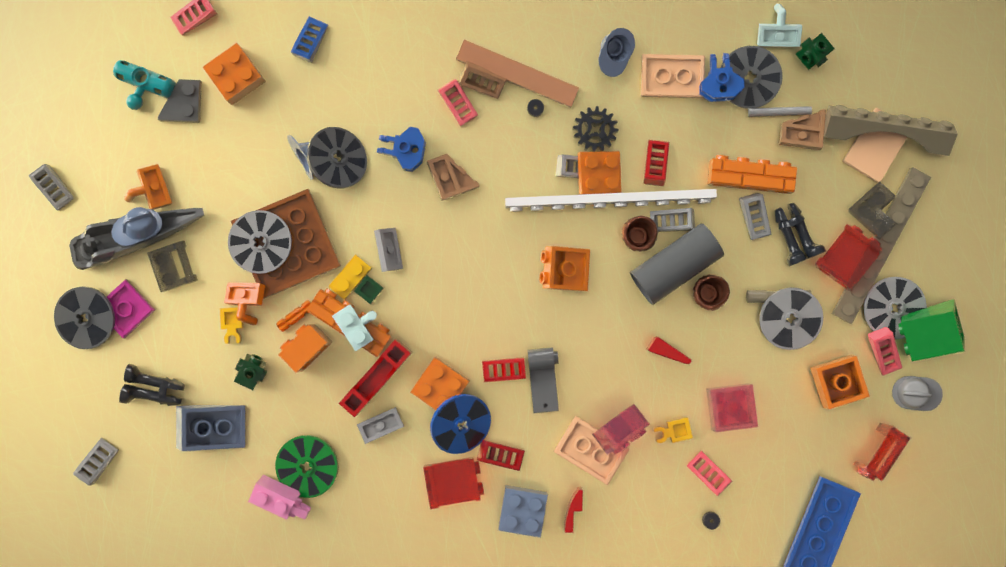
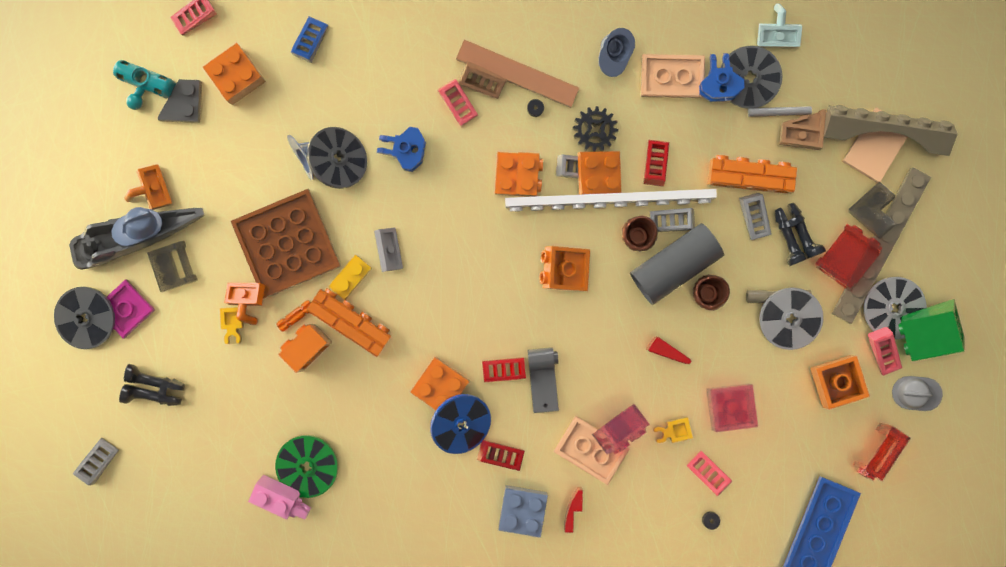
(40, 184): light grey slope -> none
(210, 427): sand blue slope -> none
(243, 244): light grey piece -> none
(250, 371): dark green brick -> none
(354, 327): light aqua plate -> none
(368, 289): dark green tile -> none
(375, 378): red arch -> none
(380, 425): light grey plate -> none
(450, 177): medium nougat wing -> none
(453, 482): clear red panel -> none
(518, 174): none -> orange plate
(815, 51): dark green brick -> none

